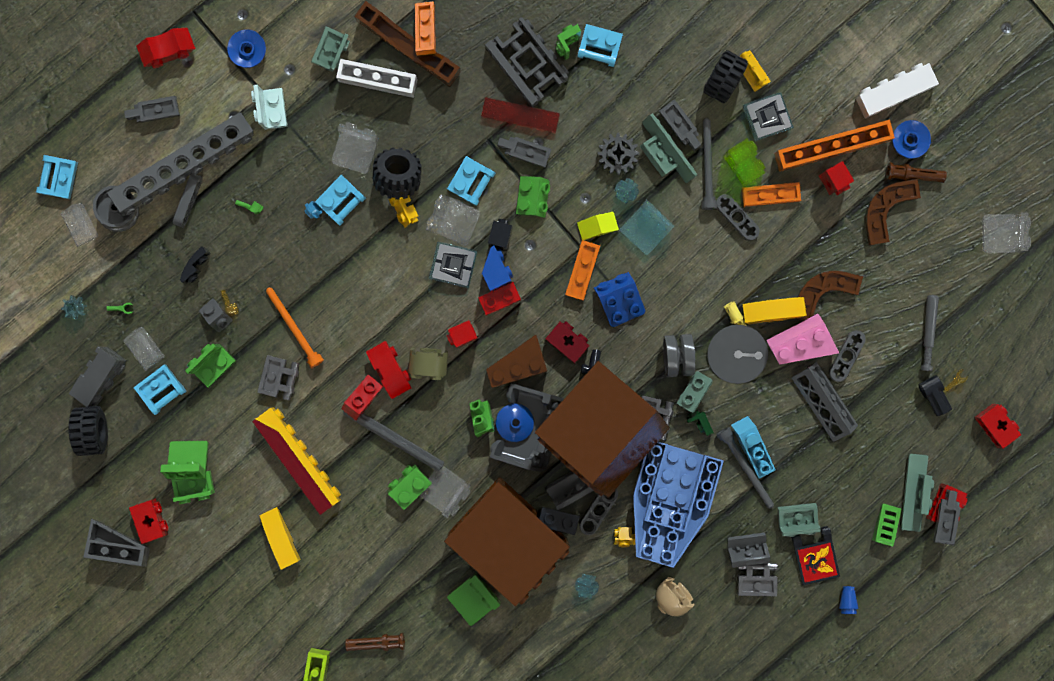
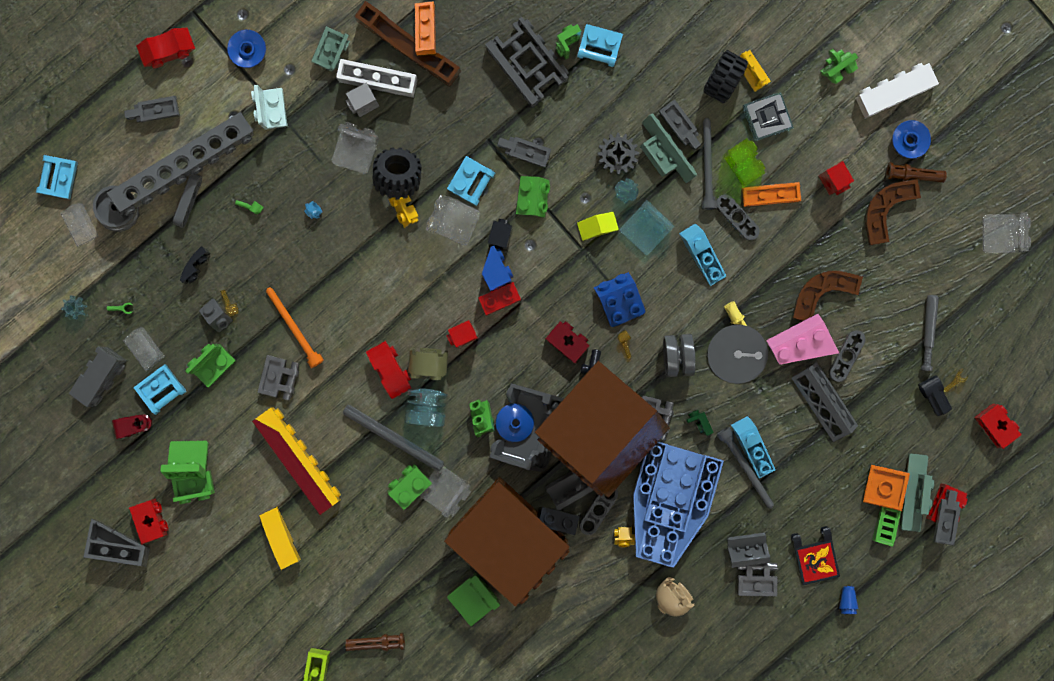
(88, 431): black tyre -> none
(128, 425): none -> dark red piece
(335, 195): medium azure plate -> none
(361, 100): none -> light grey brick
(362, 397): red brick -> none
(426, 408): none -> clear light blue wheel
(452, 264): slope -> none
(518, 364): reddish brown wedge -> none
(520, 115): clear red plate -> none
(582, 270): orange plate -> none
(586, 586): clear light blue gear -> none
(624, 337): none -> clear yellow hand
(694, 392): sand green bracket -> none
(703, 254): none -> medium azure slope
(774, 310): yellow slope -> none
(798, 519): sand green bracket -> none
(834, 145): orange brick -> none
(838, 61): none -> bright green hips
(886, 487): none -> orange tile

